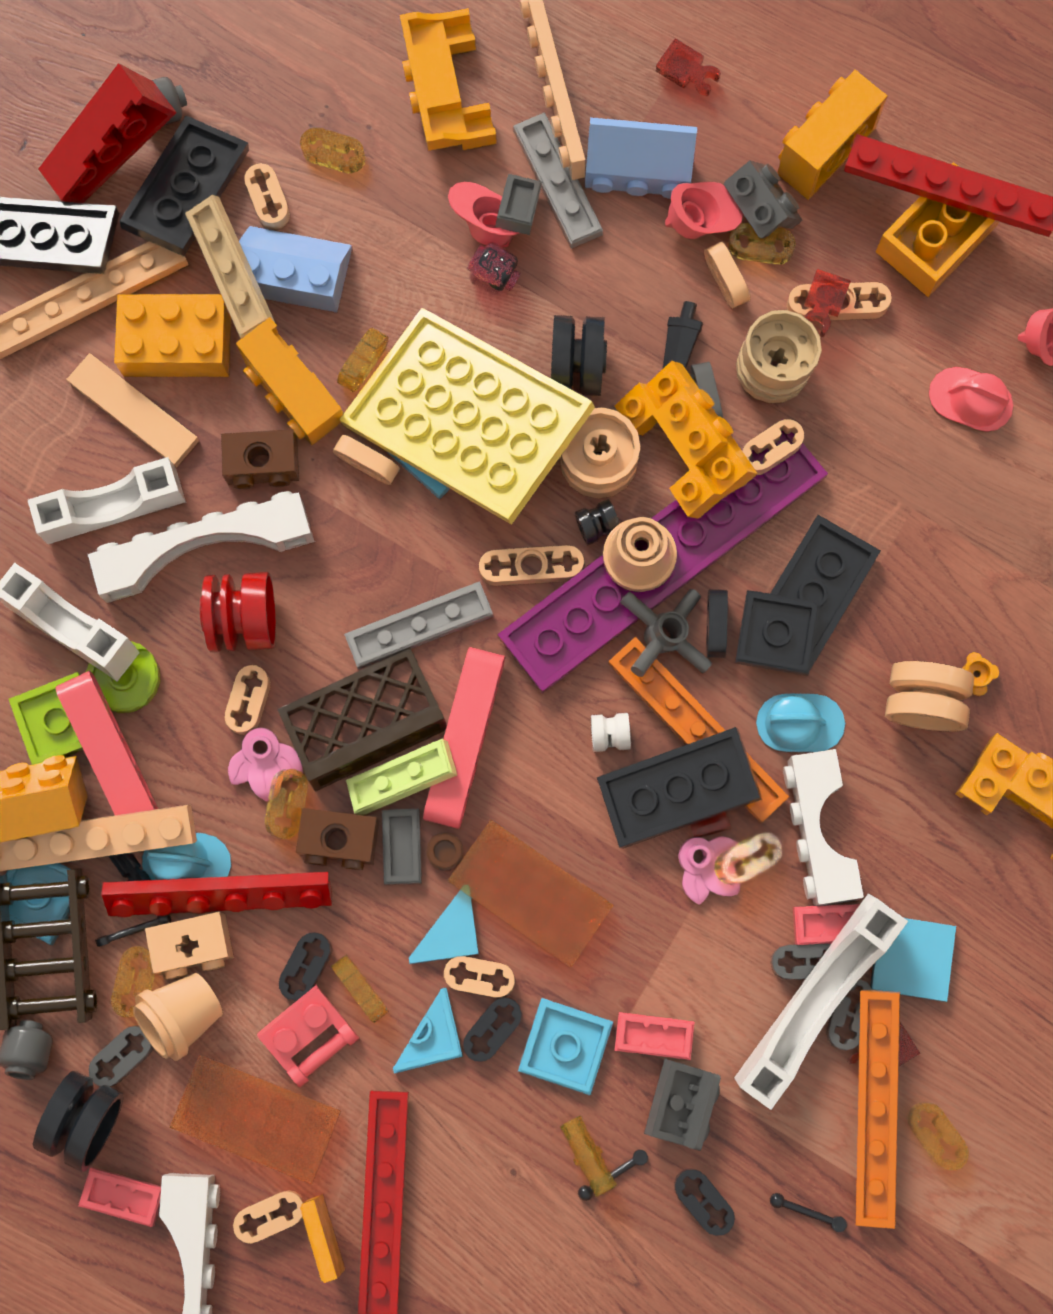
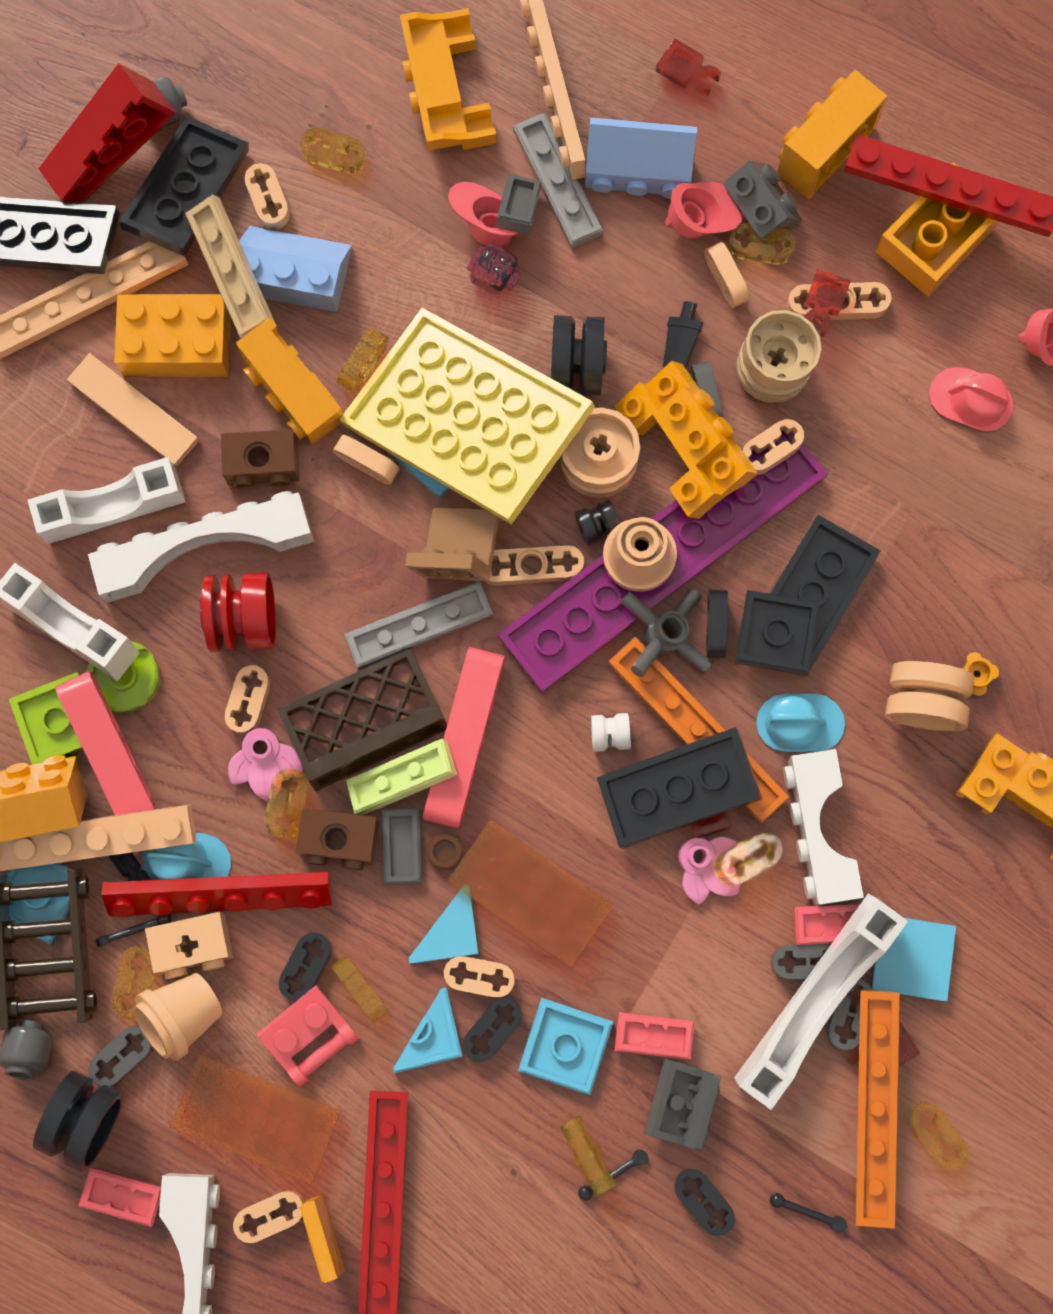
(457, 545): none -> medium nougat bracket

